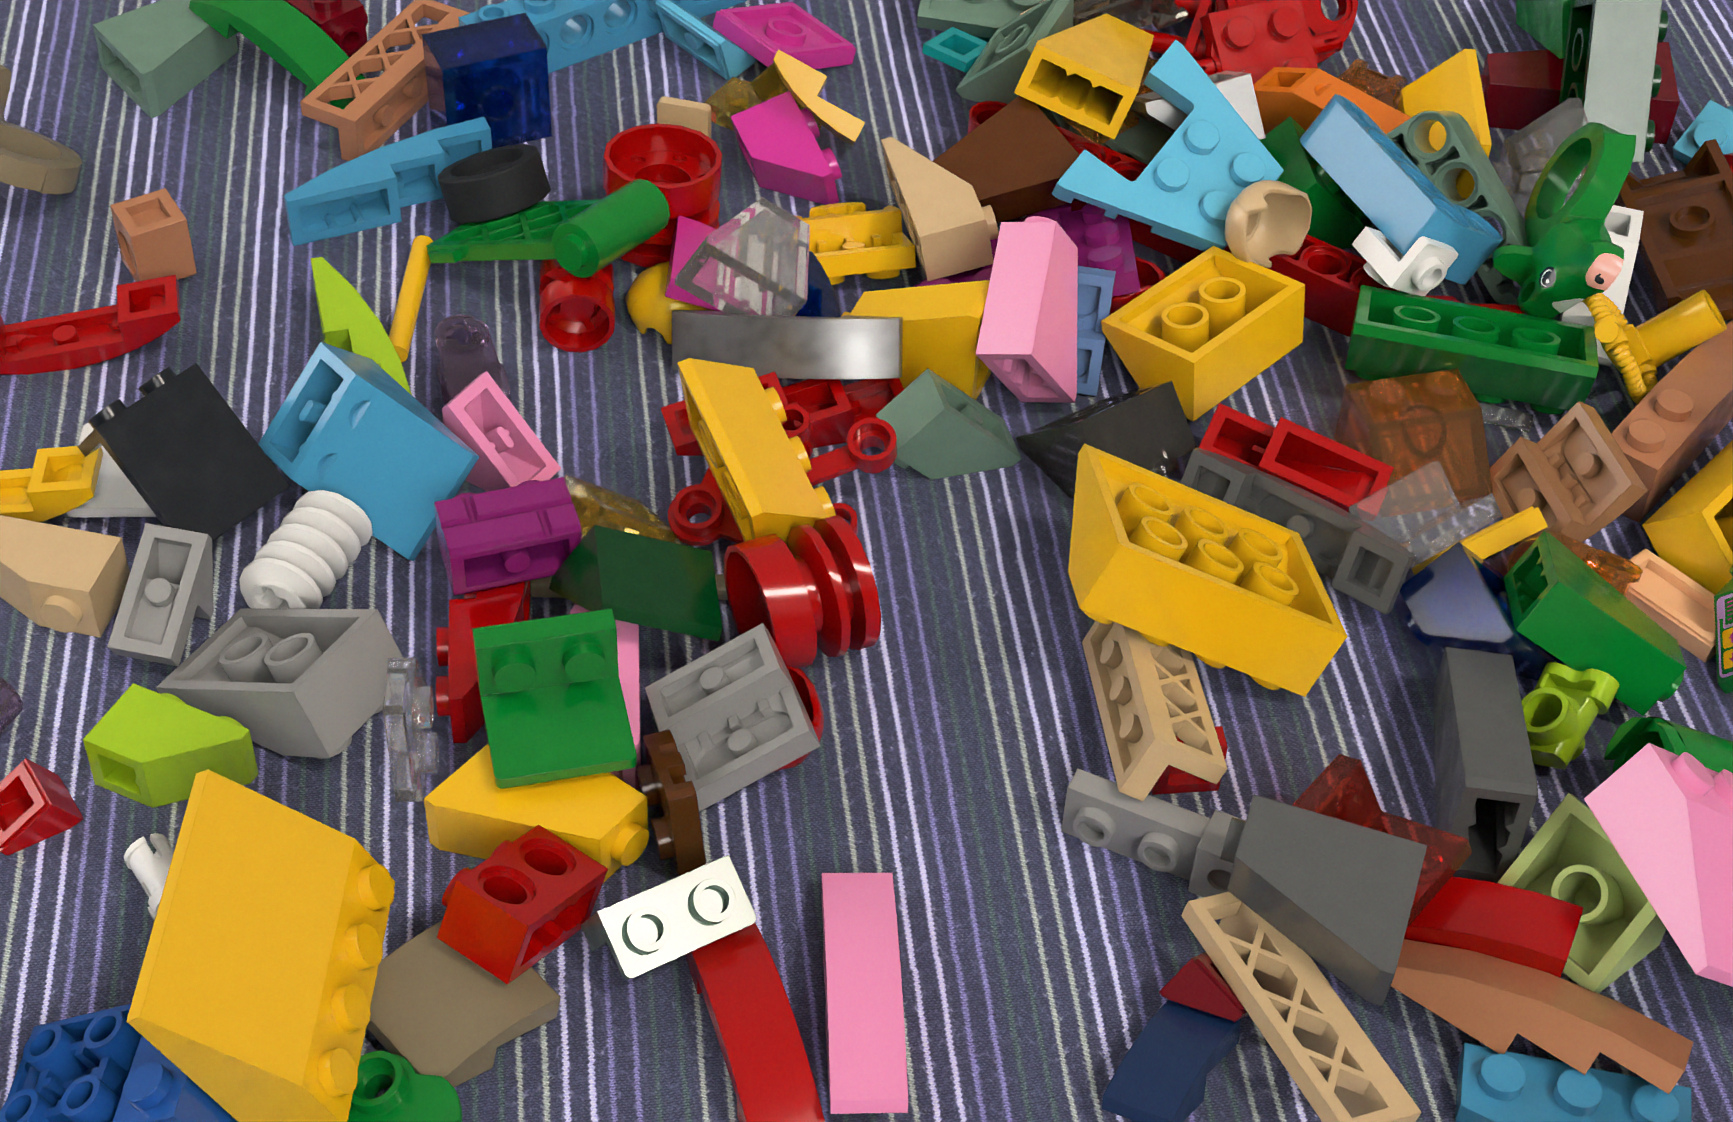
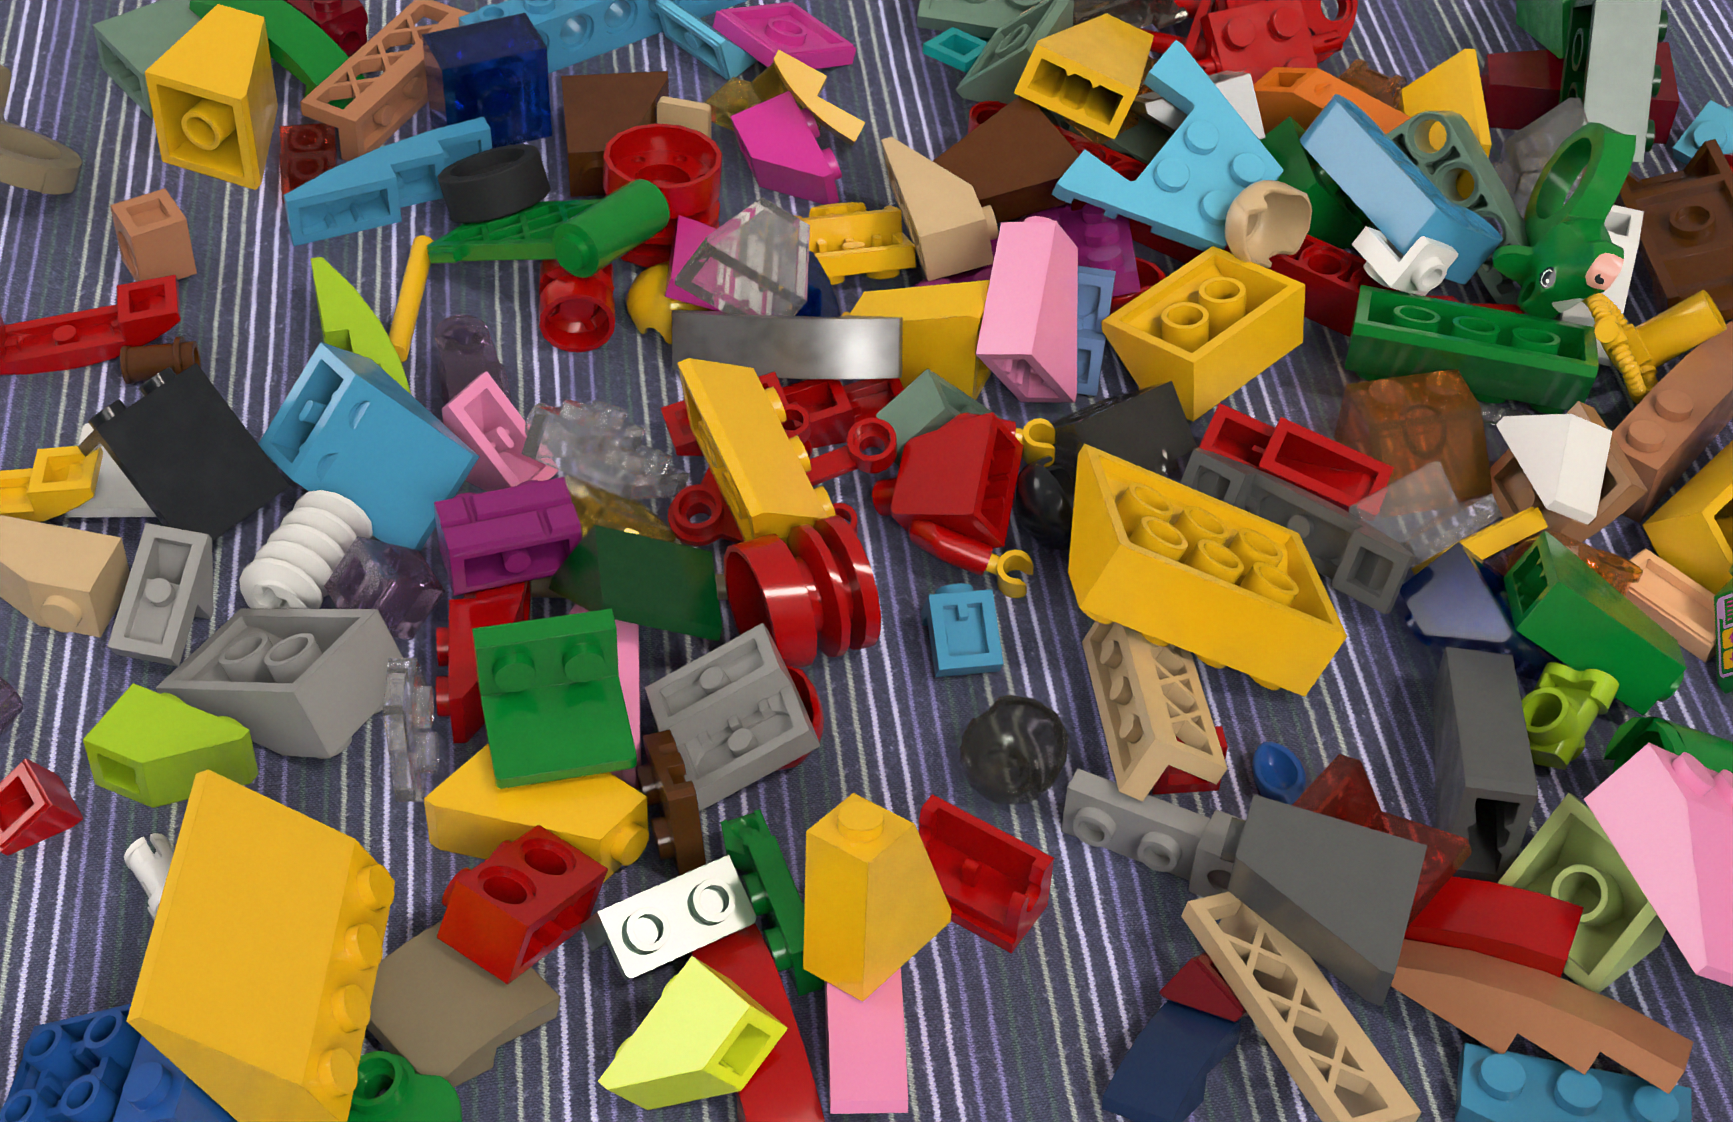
(145, 362): none -> reddish brown pin
(216, 98): none -> yellow slope
(305, 153): none -> clear red slope
(388, 580): none -> clear purple brick
(596, 111): none -> reddish brown slope
(600, 449): none -> clear plate
(694, 1042): none -> neon yellow slope
(771, 893): none -> green hinge
(867, 896): none -> yellow slope
(960, 492): none -> red torso
(962, 630): none -> dark azure bracket
(987, 875): none -> red hinge
(1014, 750): none -> clear smoke hair
(1045, 503): none -> black hair
(1278, 773): none -> blue piece
(1561, 459): none -> white slope

